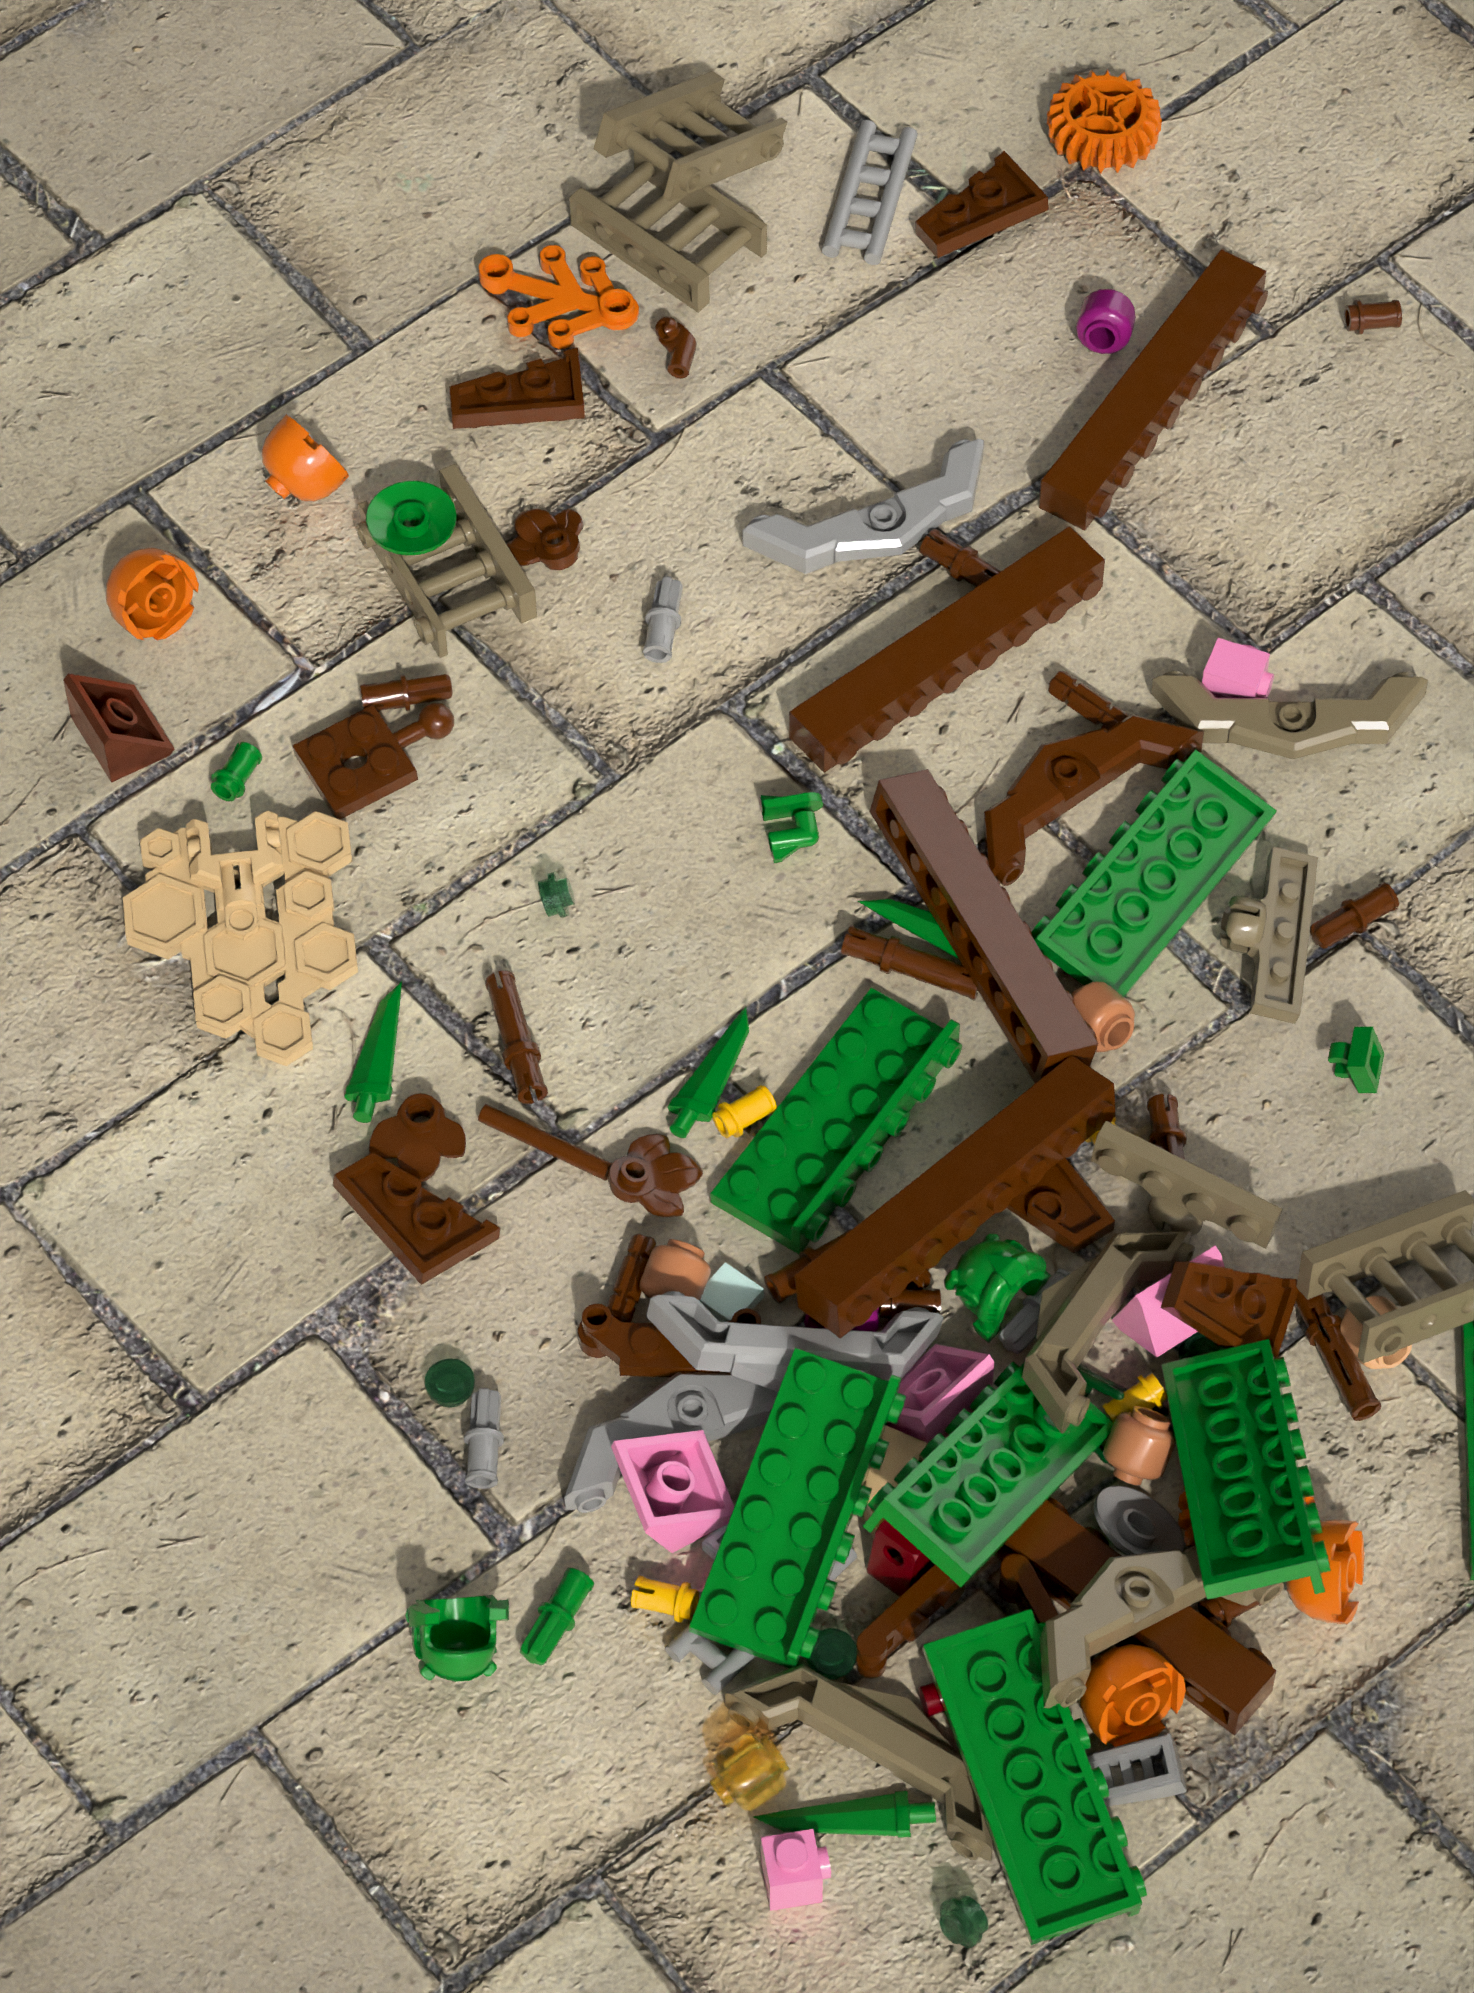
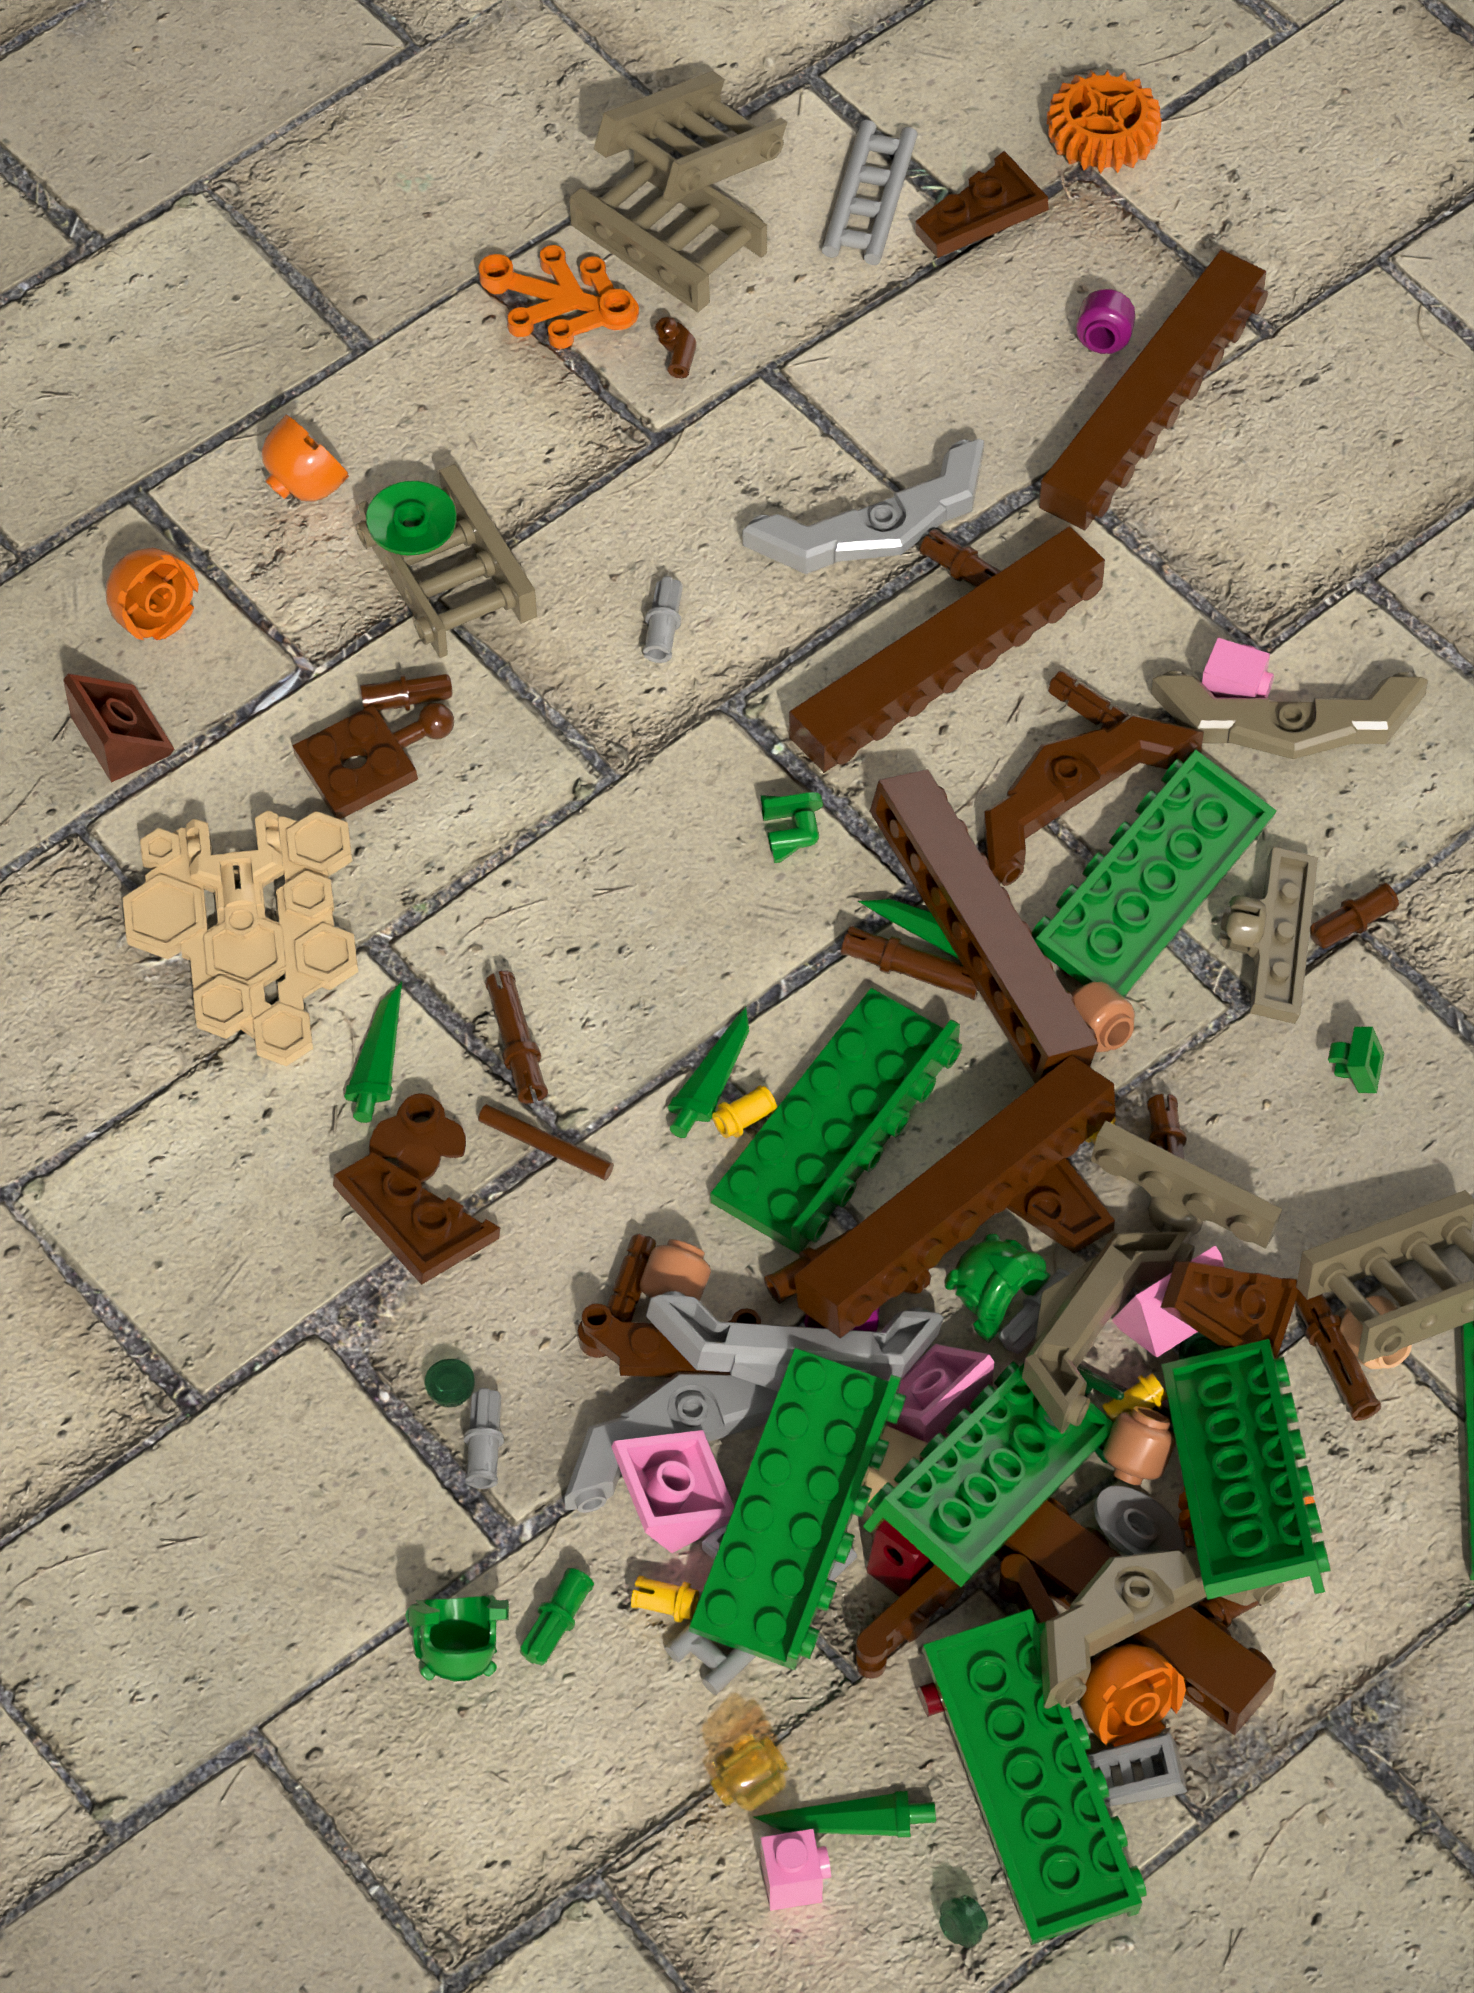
(231, 779): green pin -> none
(529, 396): reddish brown wing -> none
(547, 538): reddish brown plate -> none
(556, 895): clear green plate -> none
(657, 1176): reddish brown plate -> none
(730, 1292): light aqua tile -> none
(833, 1654): clear green plate -> none
(881, 1728): dark tan helmet -> none
(910, 1299): reddish brown pin -> none
(1346, 1561): orange cylinder -> none
(1372, 316): reddish brown pin -> none

